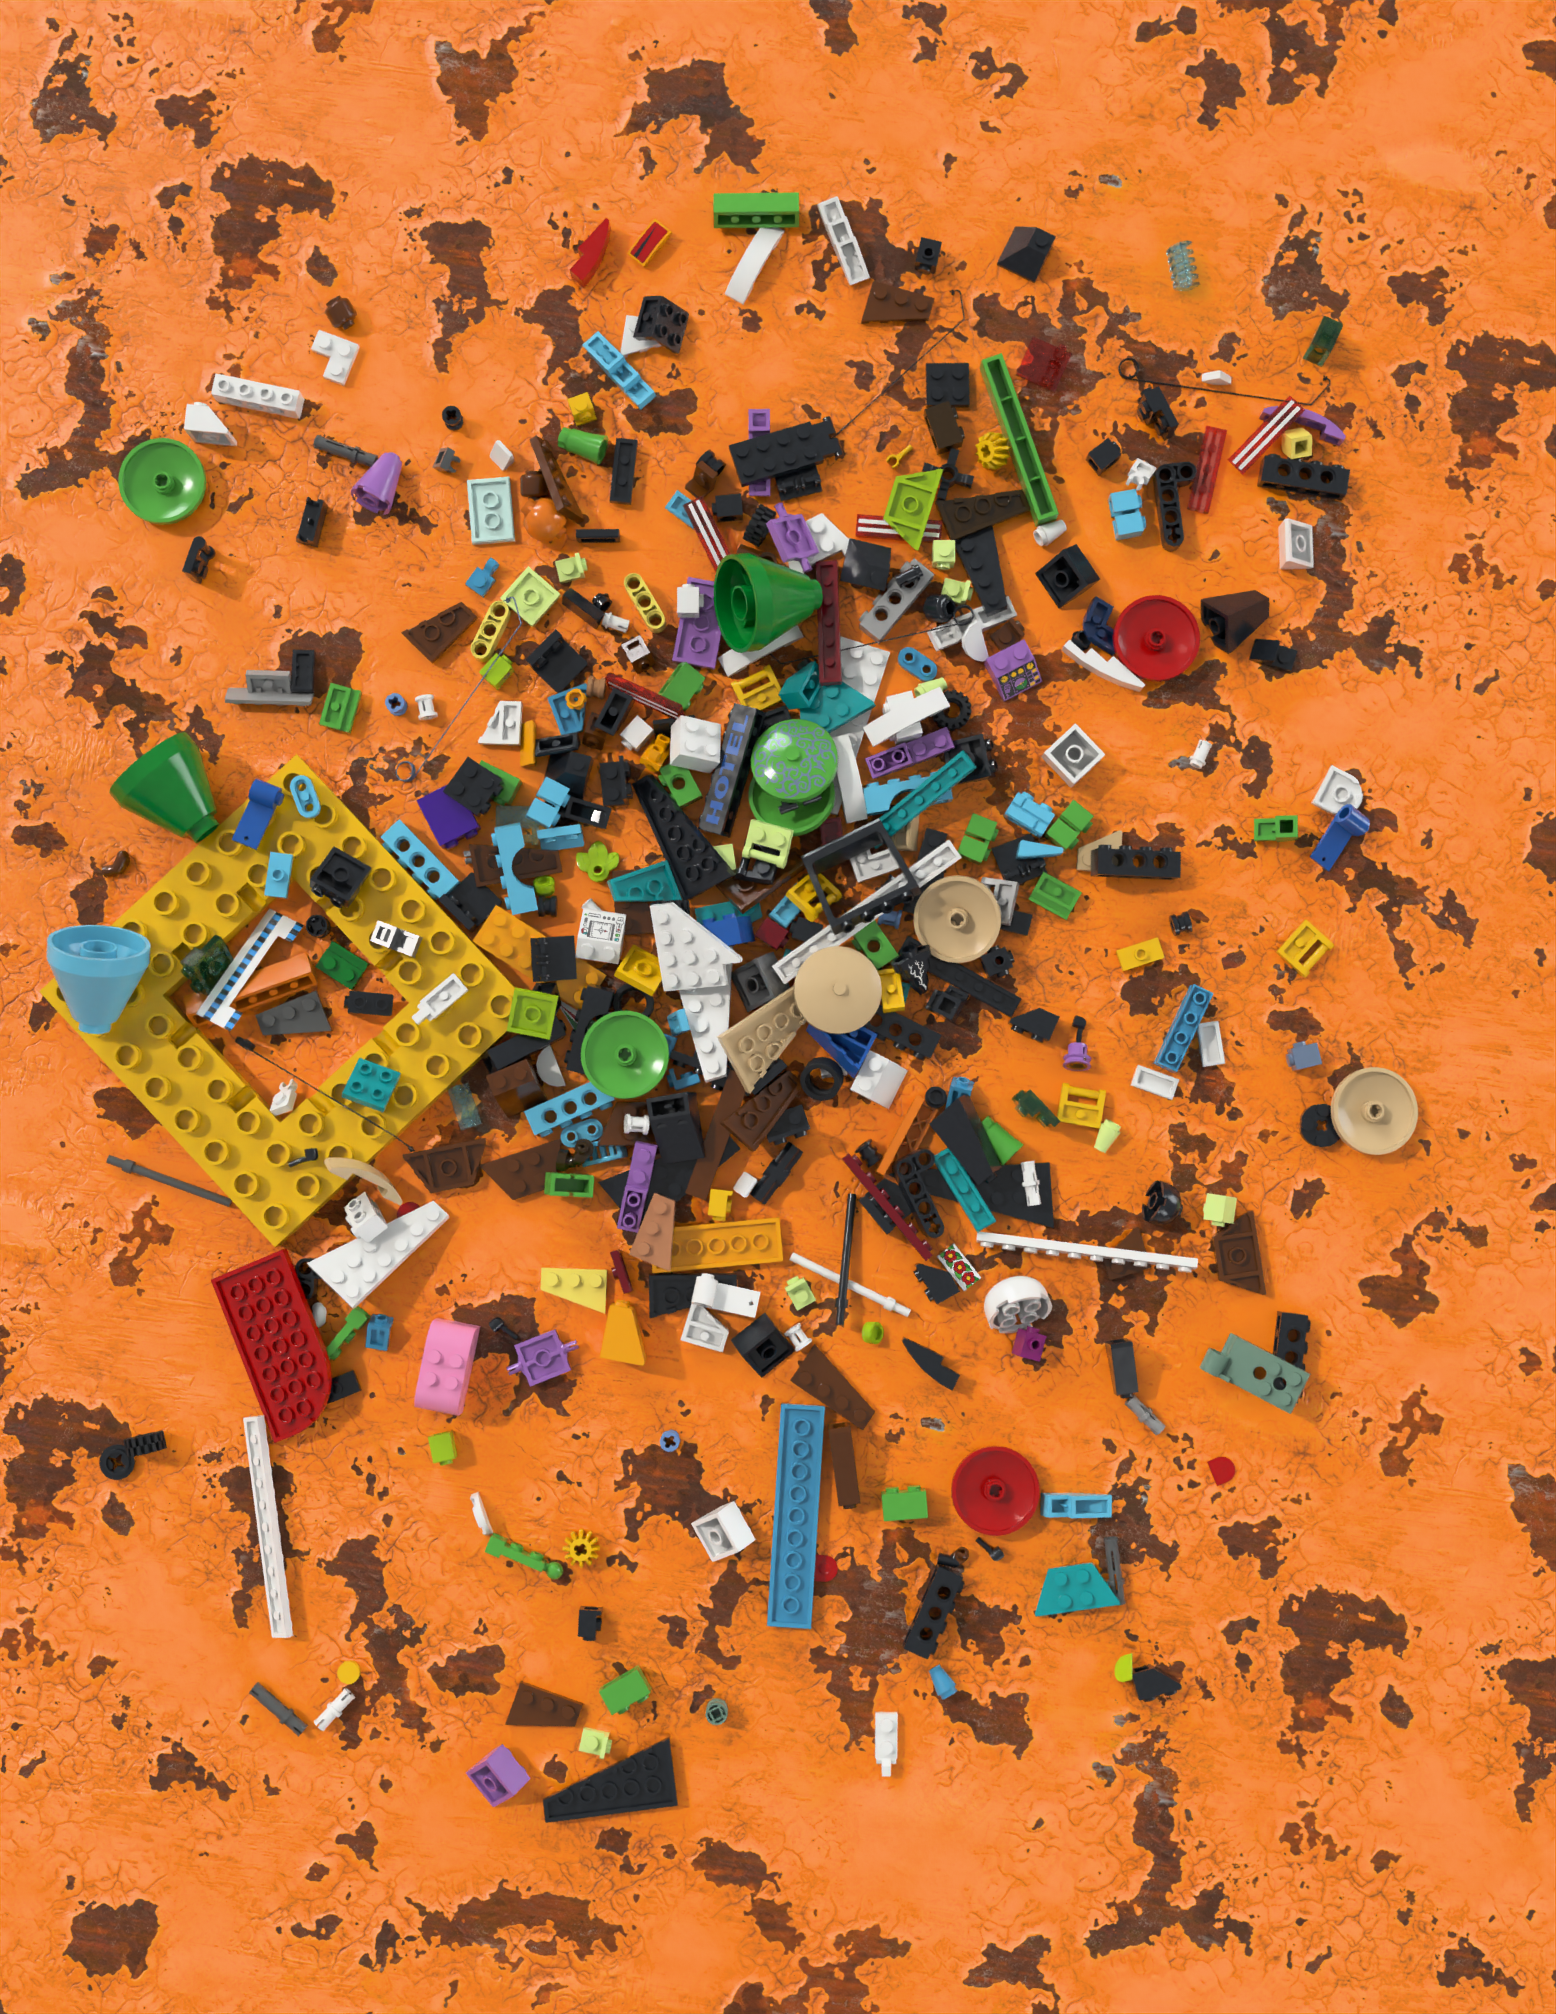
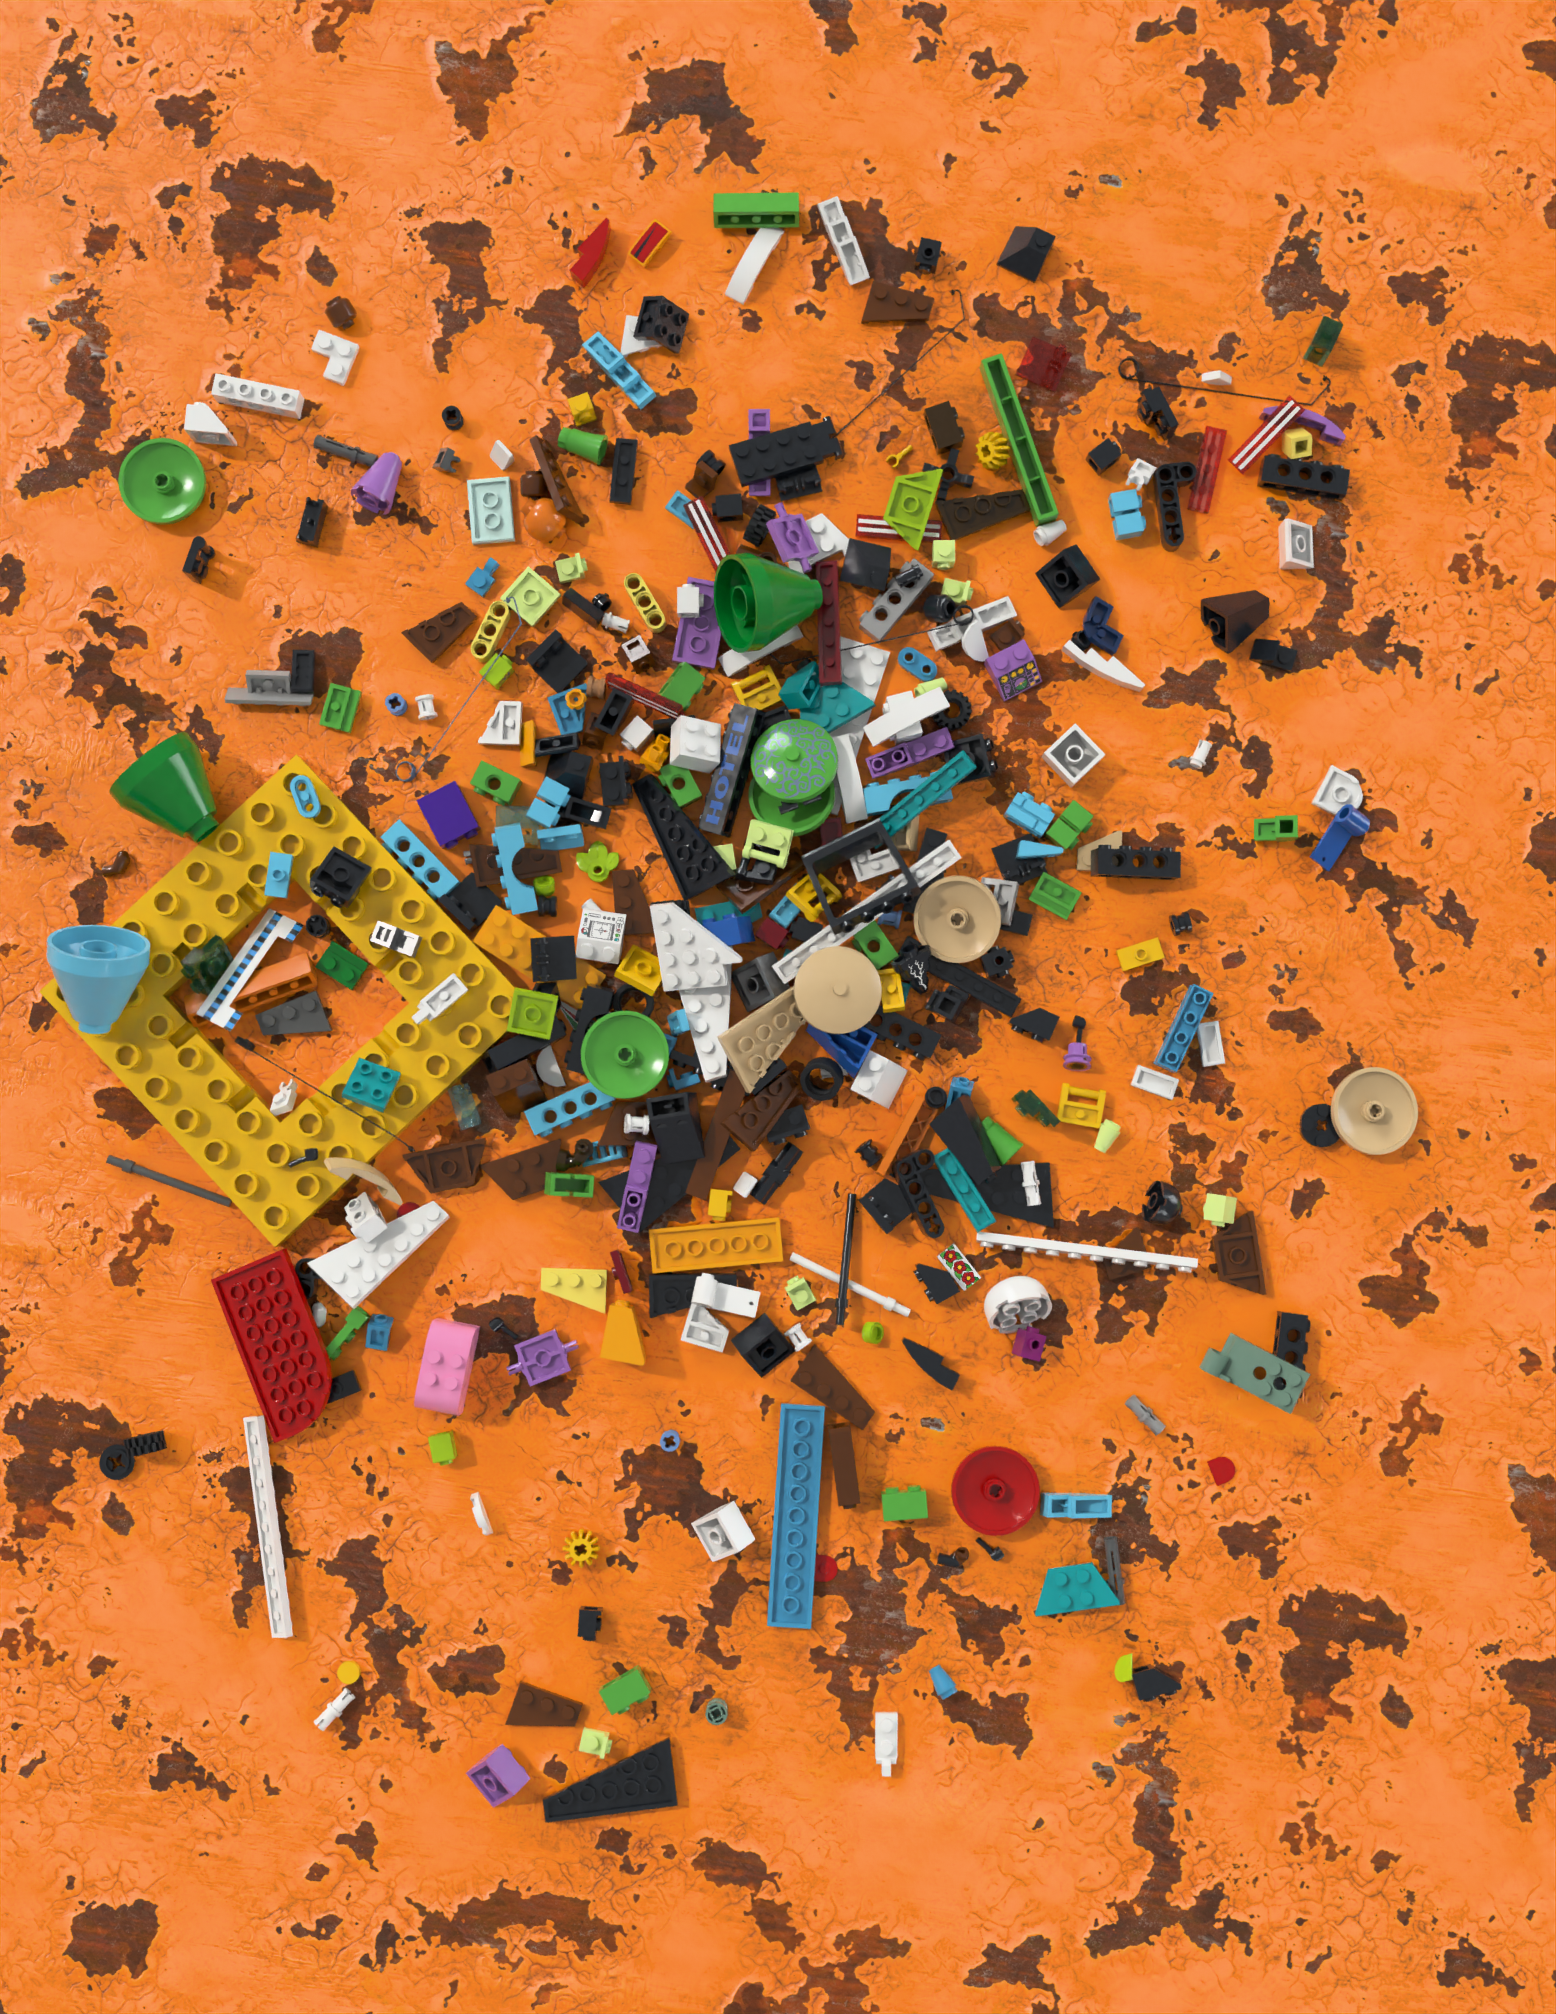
(258, 813): blue door -> none
(284, 1714): dark grey pin -> none
(369, 1003): black bracket -> none
(474, 787): black plate -> none
(498, 1546): bright green plate -> none
(581, 1132): medium azure plate -> none
(598, 535): black tile -> none
(645, 885): teal wing -> none
(656, 1232): nougat wedge -> none
(894, 1213): dark red plate -> none
(941, 1577): black brick -> none
(947, 383): black plate -> none
(982, 565): black wing -> none
(983, 830): bright green piece -> none
(1122, 1367): black slope -> none
(1156, 638): red dish -> none
(1180, 266): clear light blue piece -> none
(1299, 944): yellow plate -> none
(1303, 1056): sand blue brick -> none

